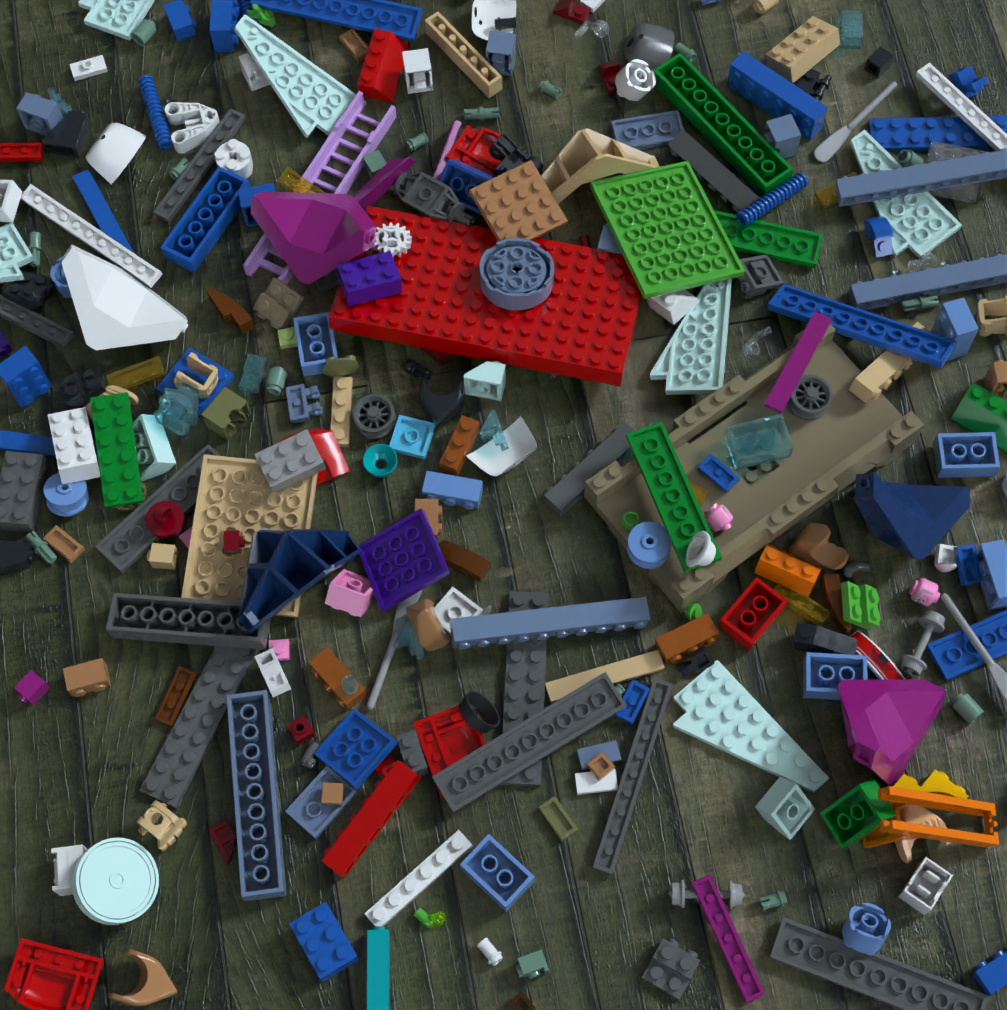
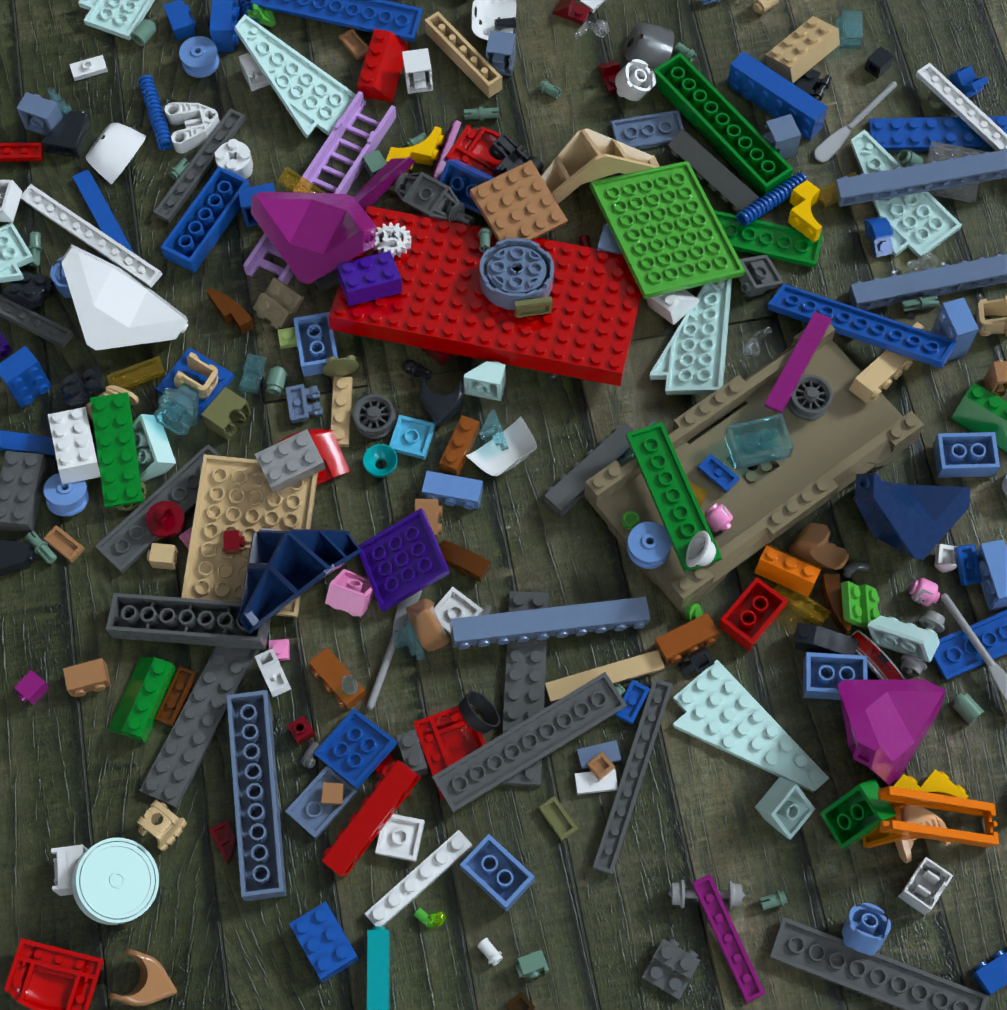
(142, 698): none -> green slope
(199, 56): none -> medium blue wheel
(400, 838): none -> white plate
(422, 153): none -> yellow arch
(484, 235): none -> sand green pin
(533, 307): none -> olive tile
(800, 216): none -> yellow arch
(904, 637): none -> light aqua slope

